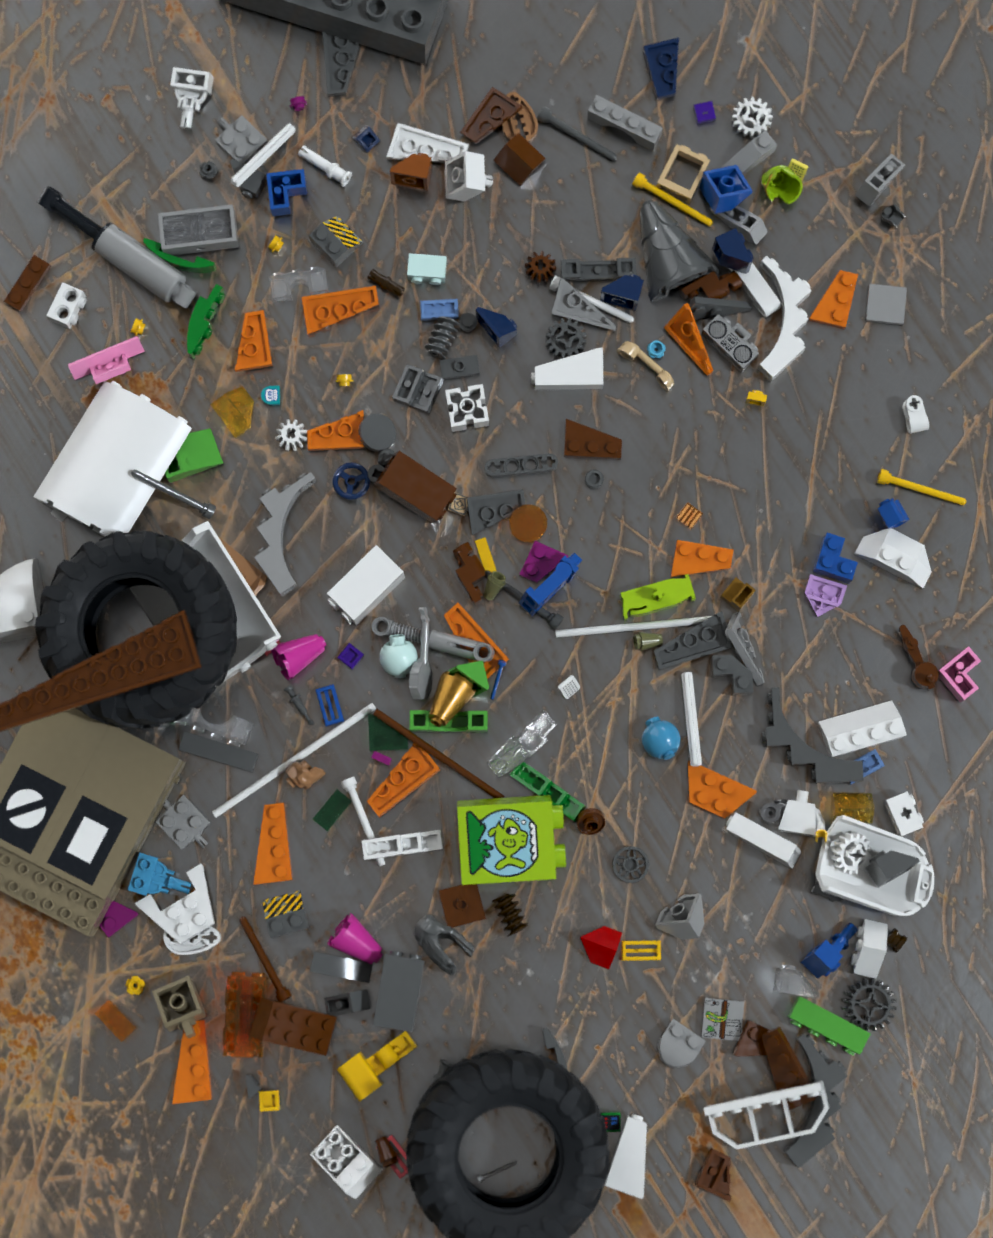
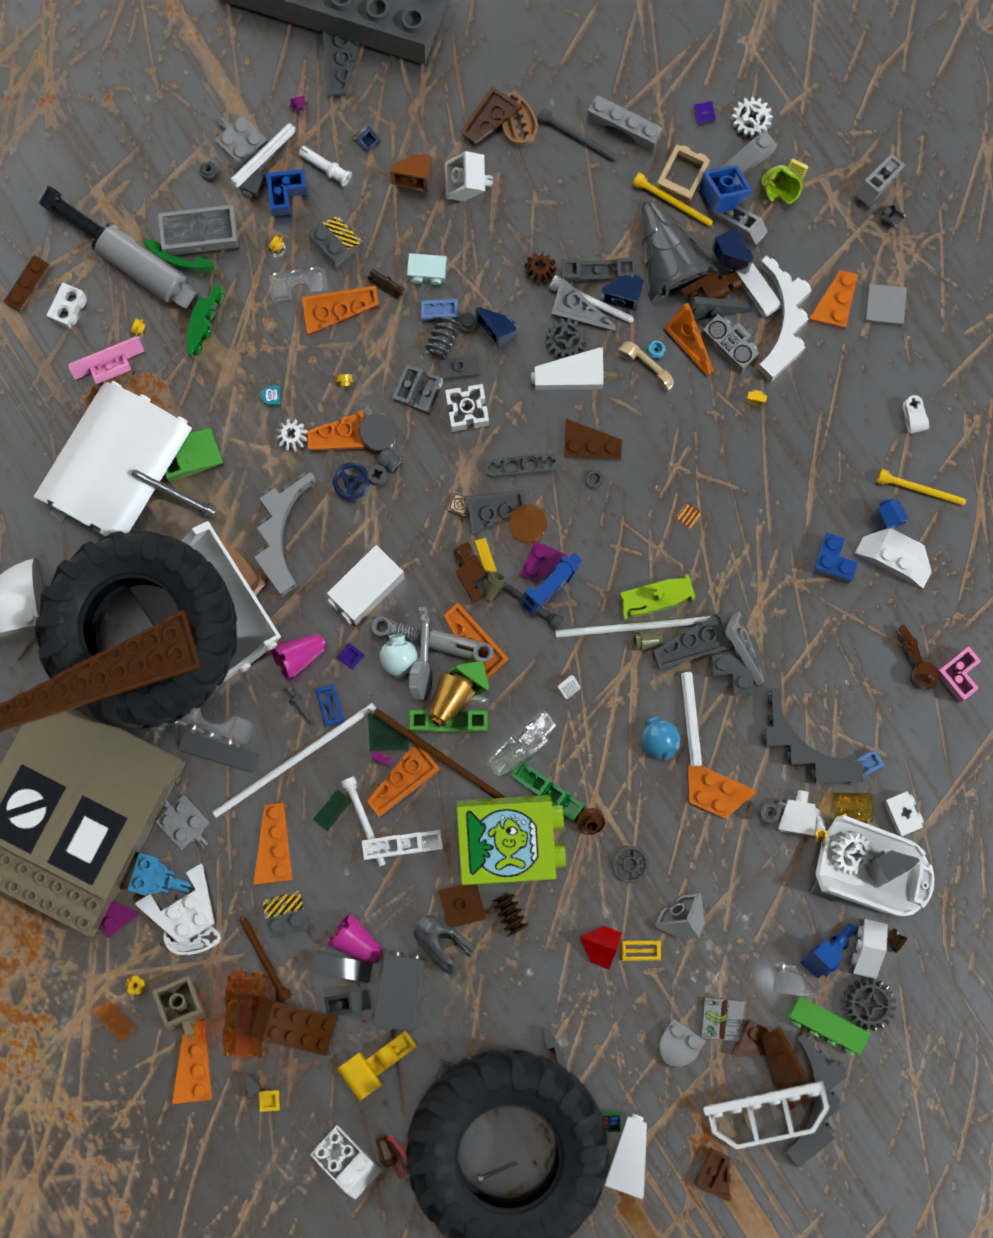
(191, 91): white brick -> none
(235, 410): clear yellow slope -> none
(254, 344): orange wing -> none
(303, 774): medium nougat head -> none
(414, 141): white wing -> none
(416, 487): reddish brown brick -> none
(501, 663): blue piece -> none
(519, 159): reddish brown slope -> none
(662, 65): dark blue wing -> none
(699, 558): orange wing -> none
(737, 594): pearl gold piece -> none
(763, 840): white slope -> none
(824, 594): lavender slope -> none
(862, 729): white slope -> none

